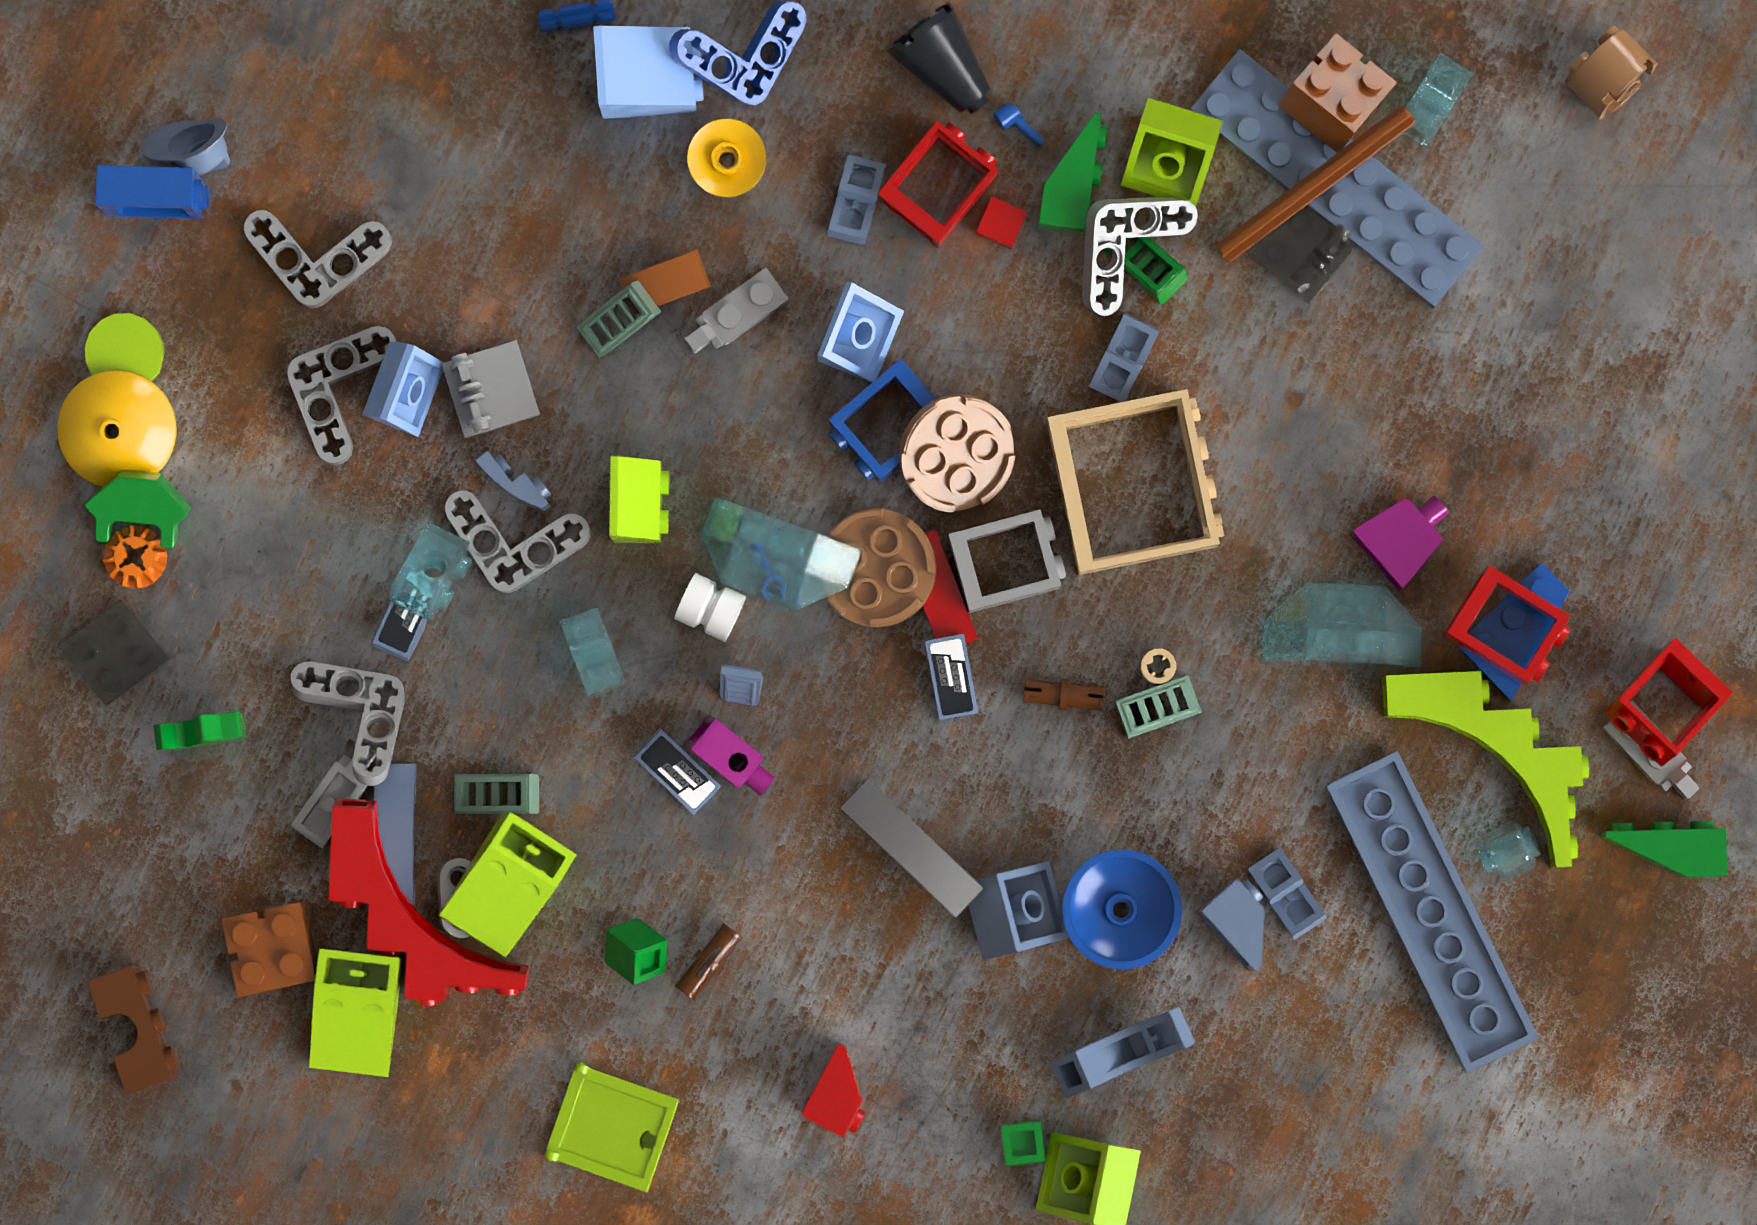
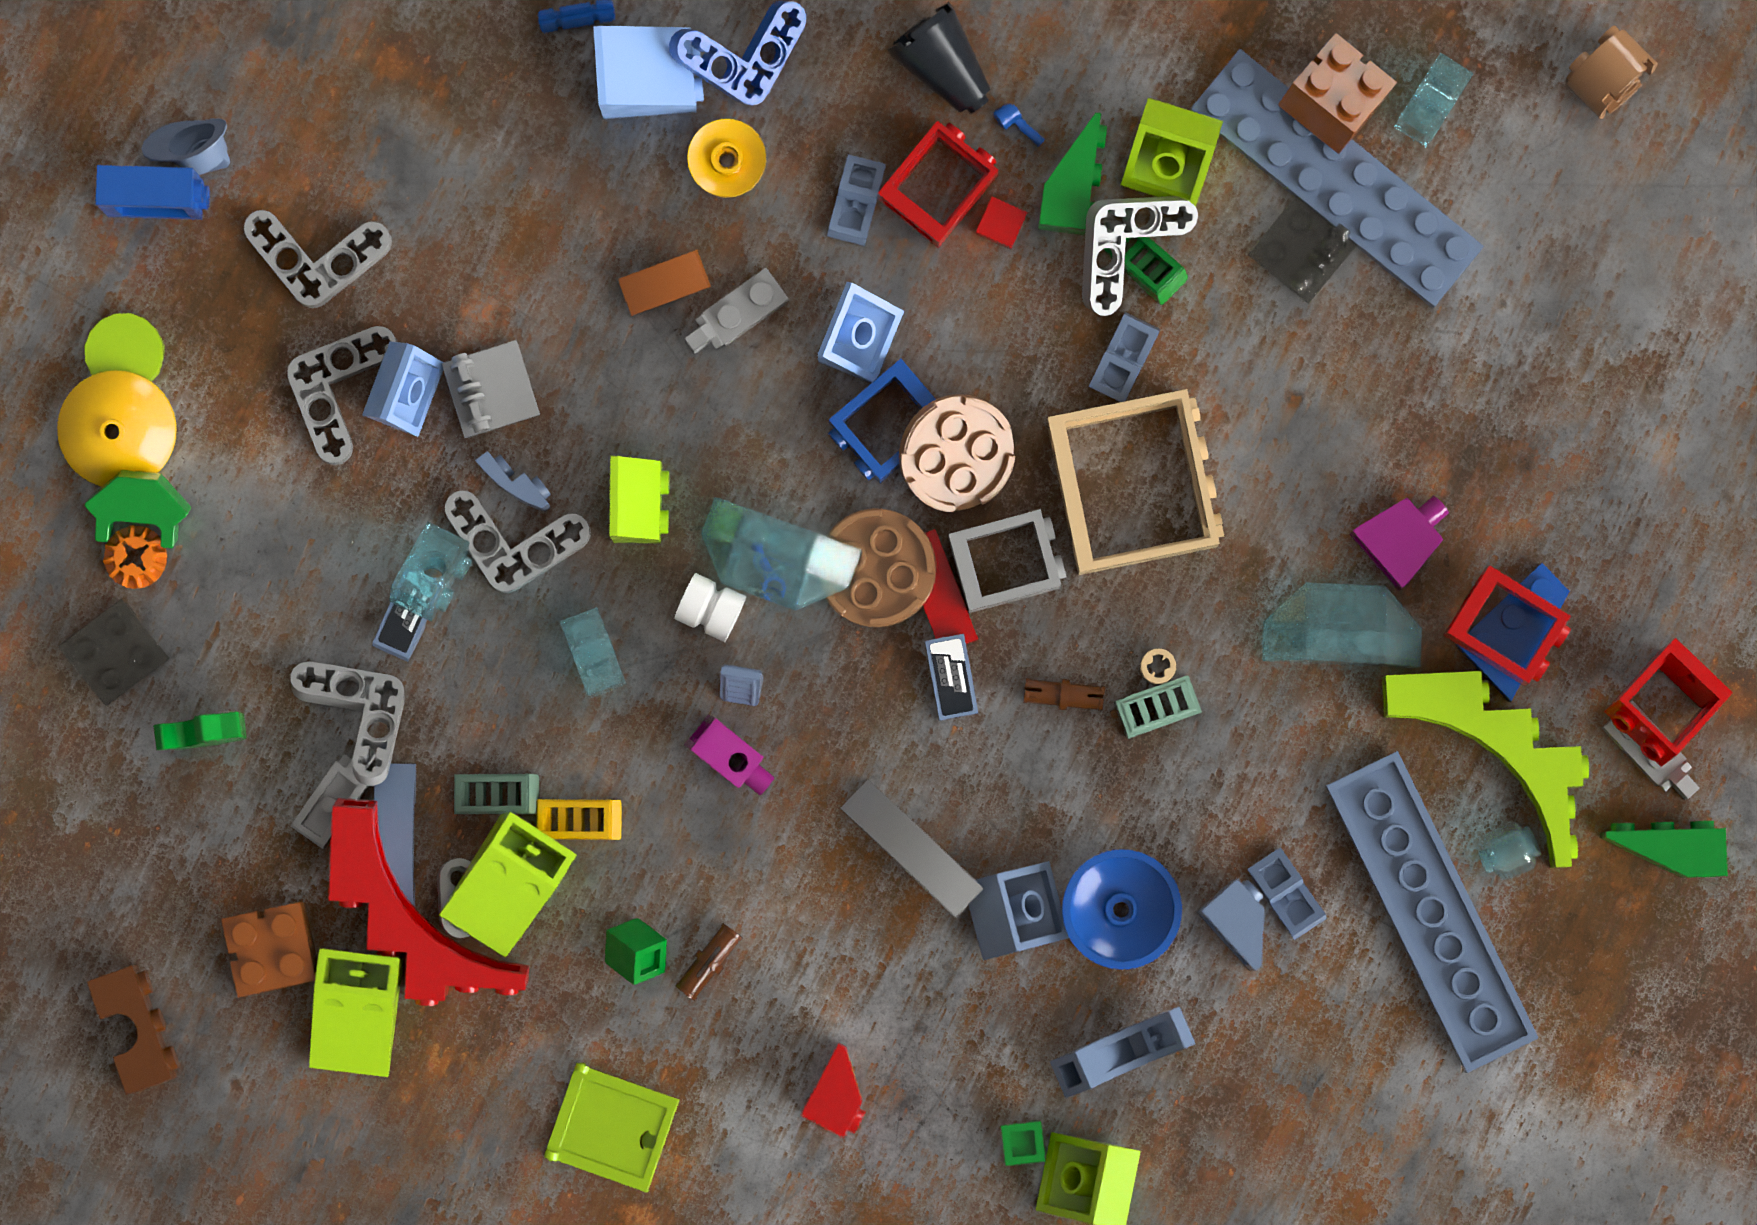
(612, 819): none -> yellow slope
(641, 301): sand green slope -> none
(676, 771): slope -> none
(1315, 183): dark orange axle -> none

